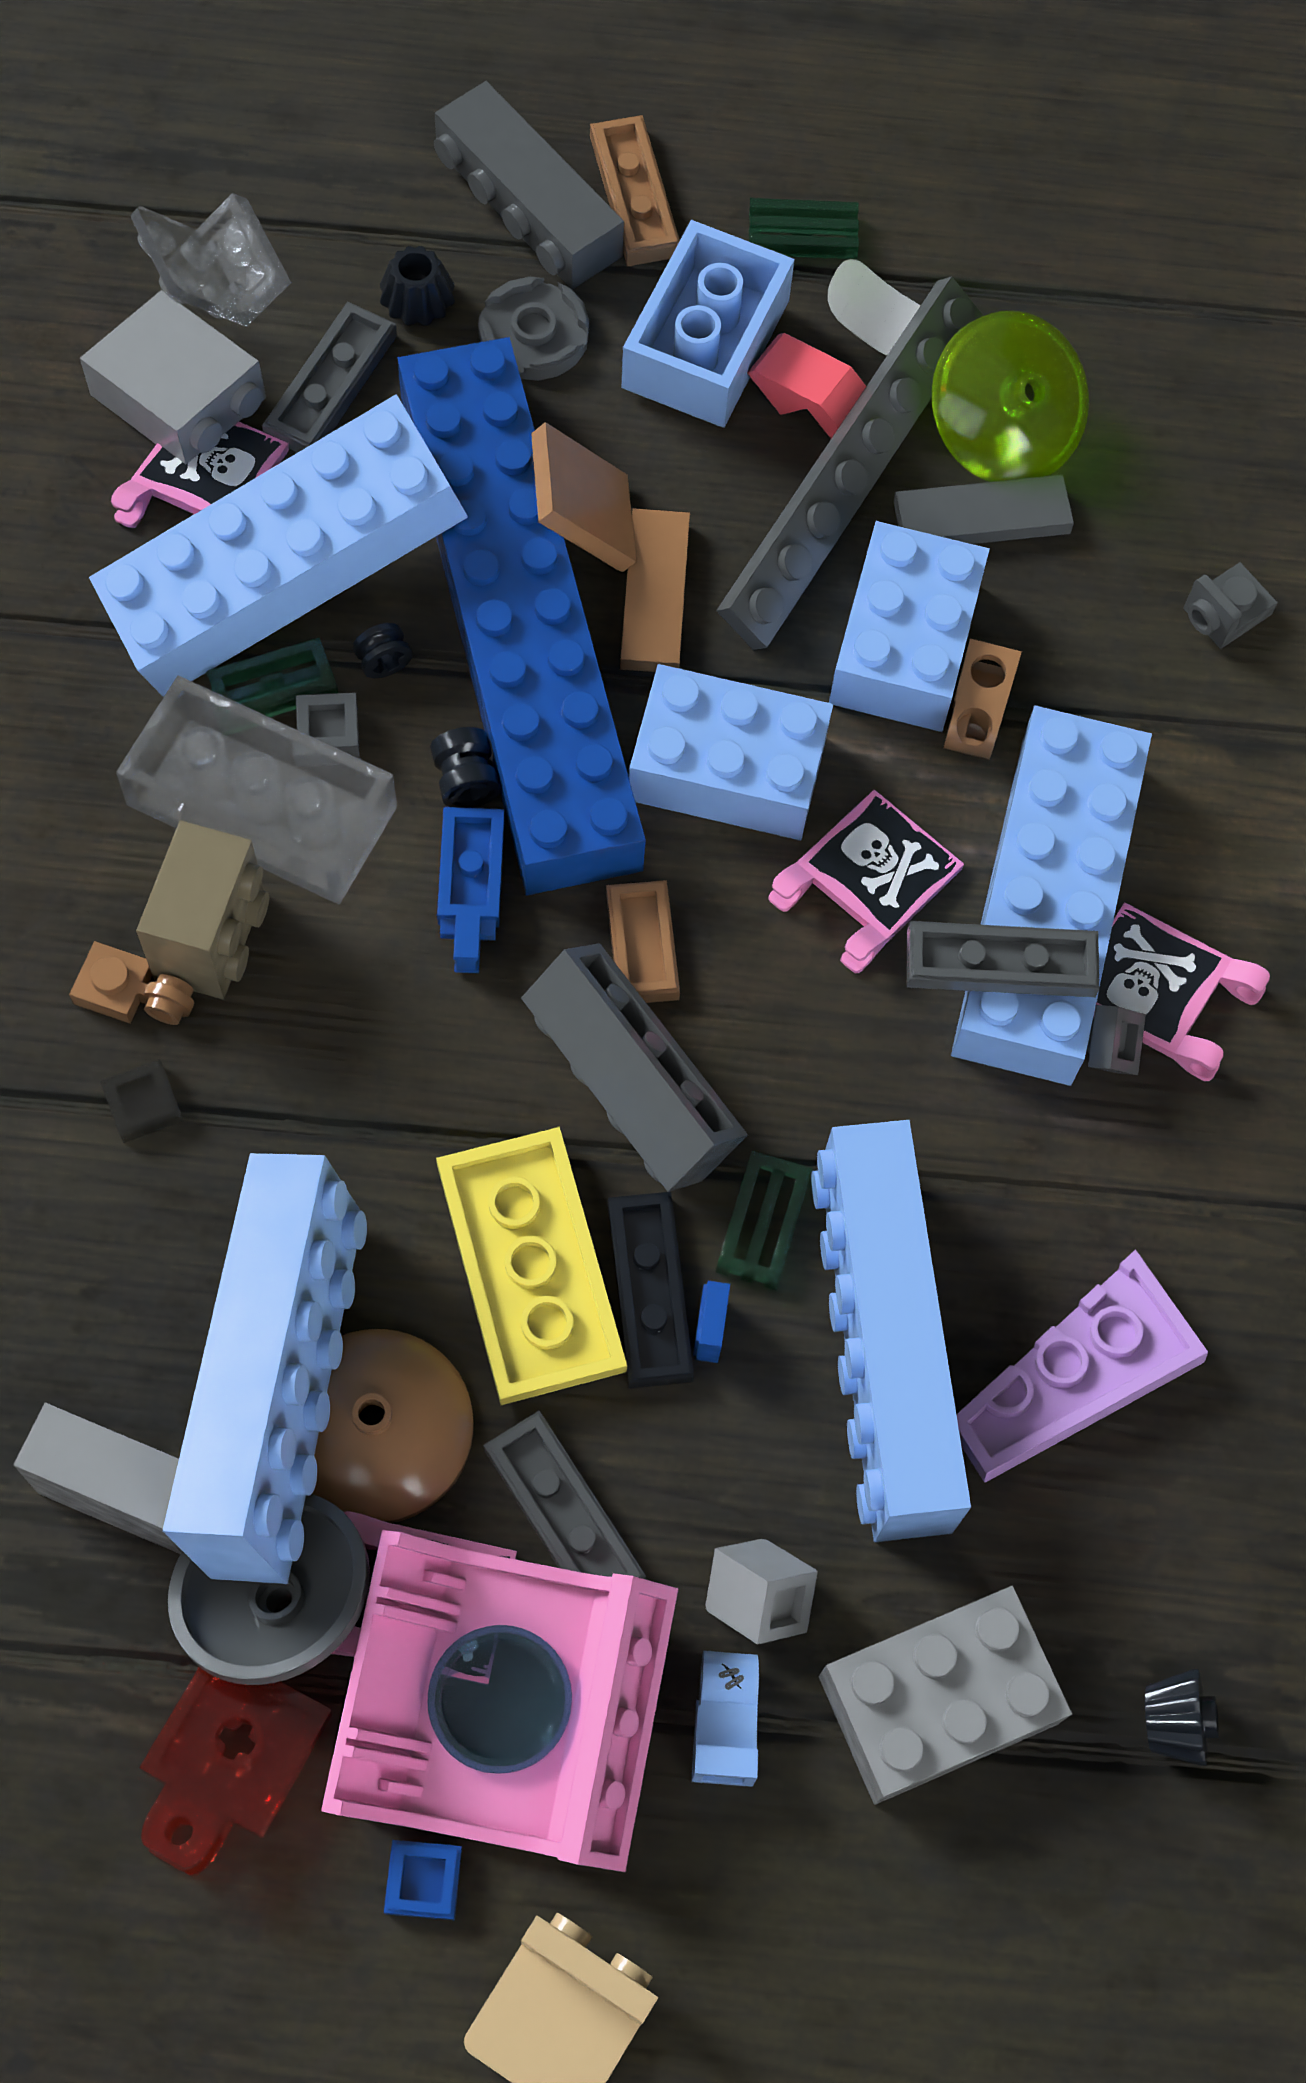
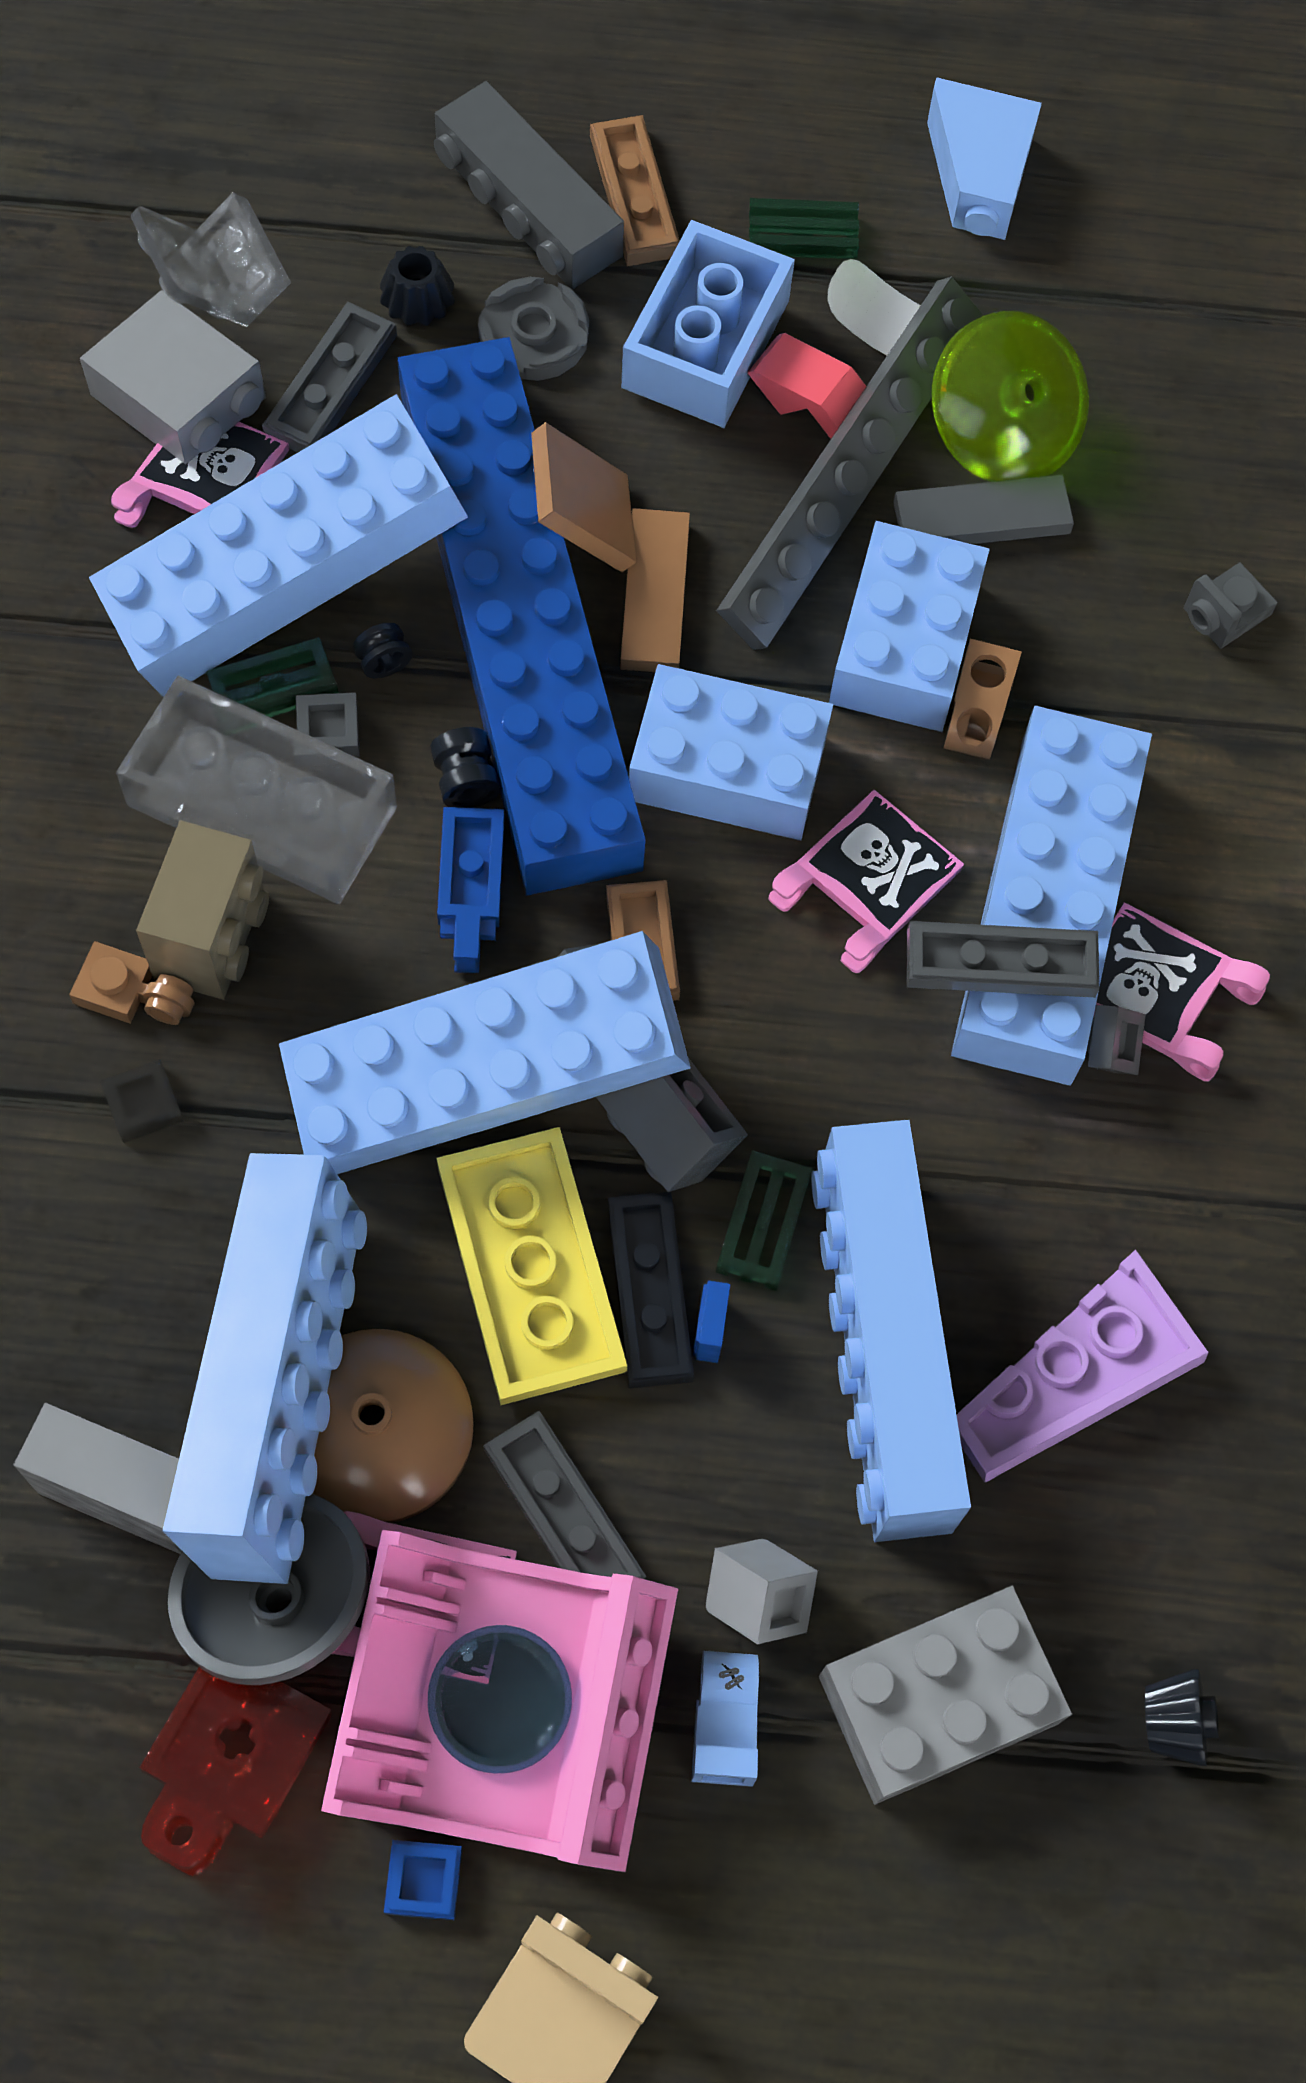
(485, 1054): none -> light blue brick
(980, 153): none -> light blue slope

